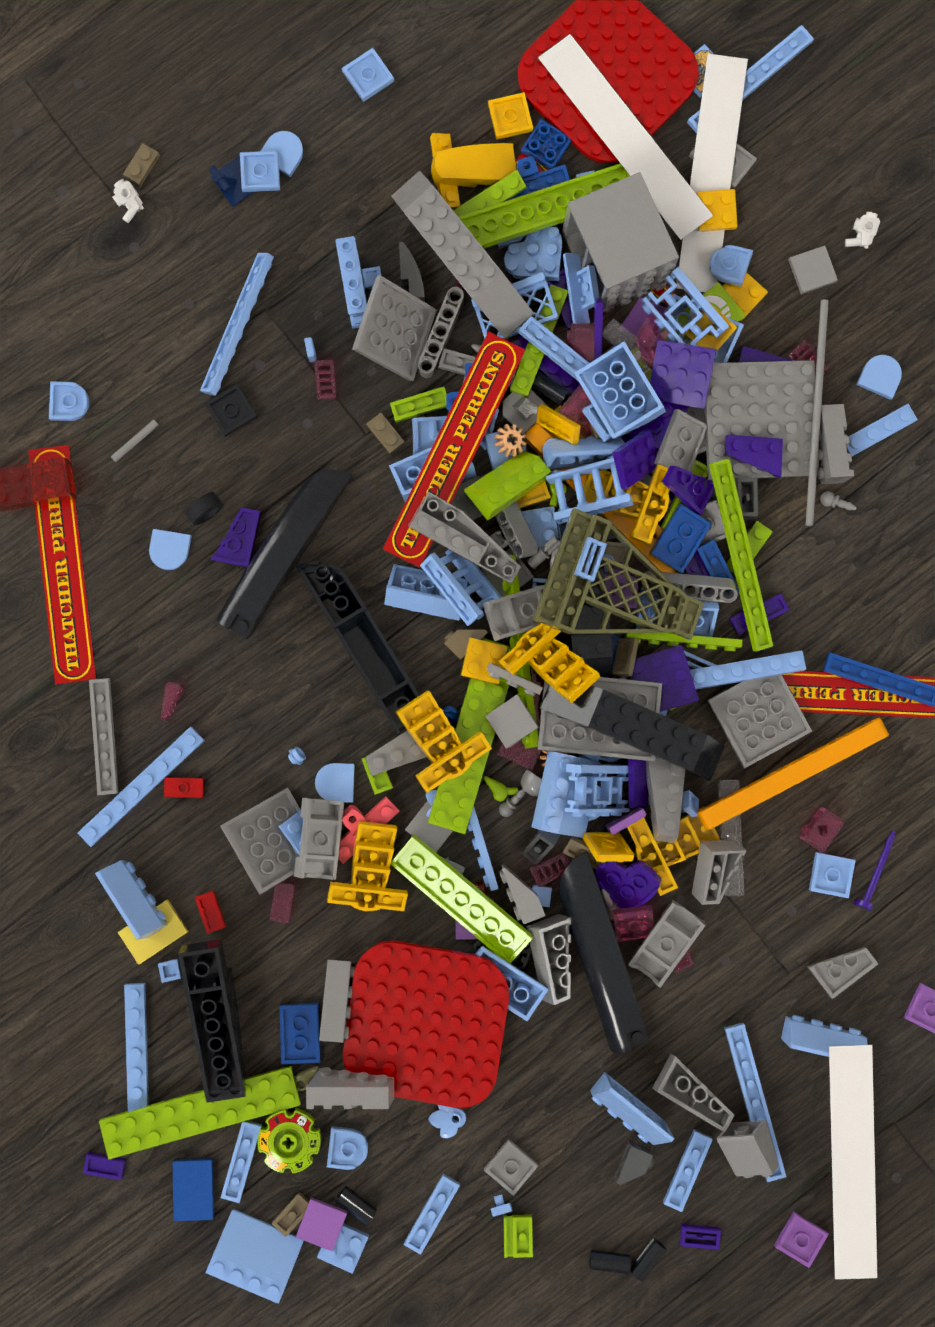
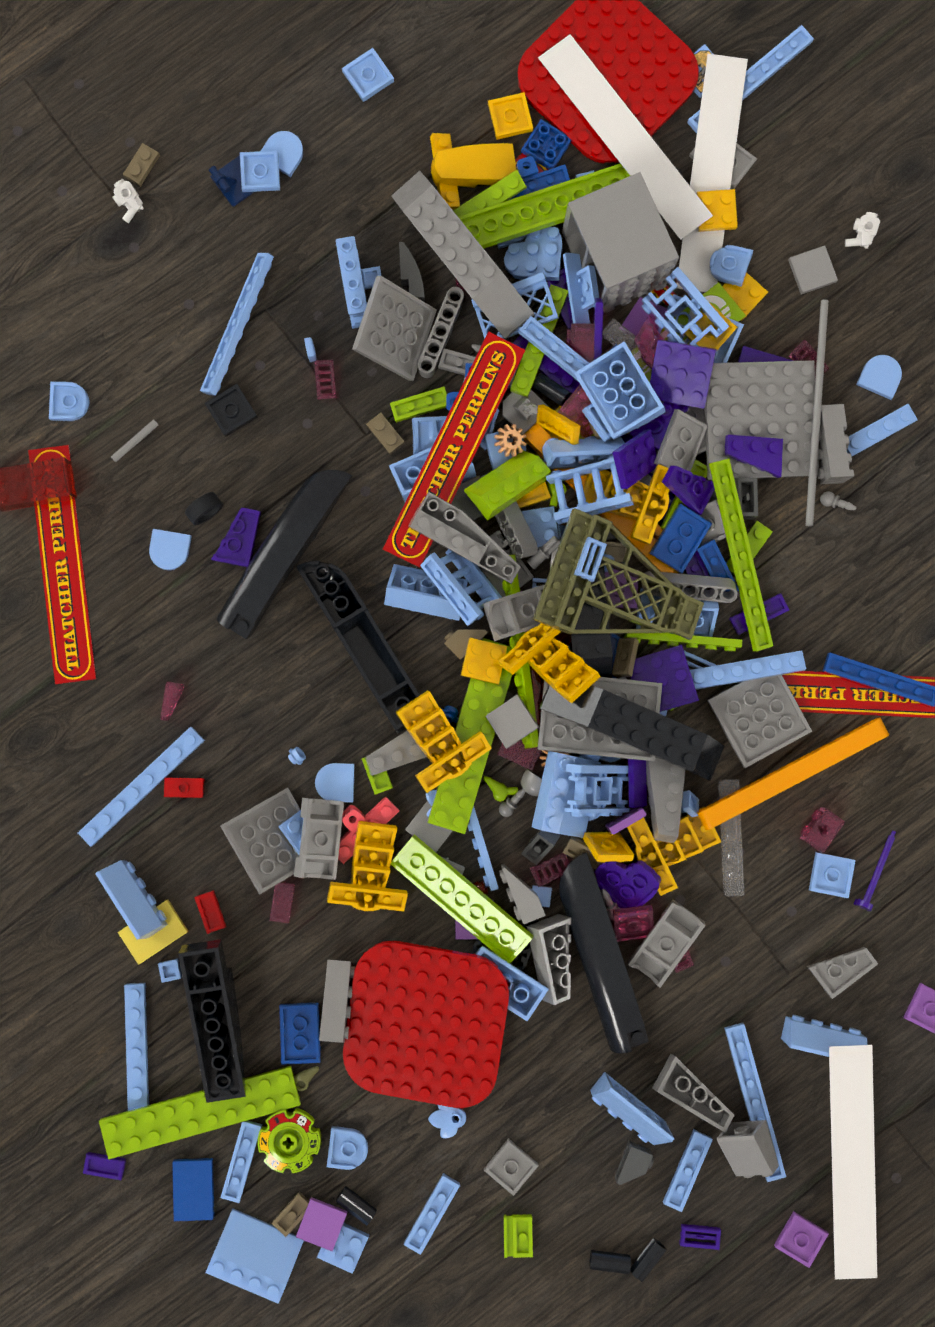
(103, 736): light grey plate -> none
(349, 1089): light grey wedge -> none
(501, 1208): light blue tile -> none
(514, 680): light grey plate -> none
(714, 869): light grey wedge -> none

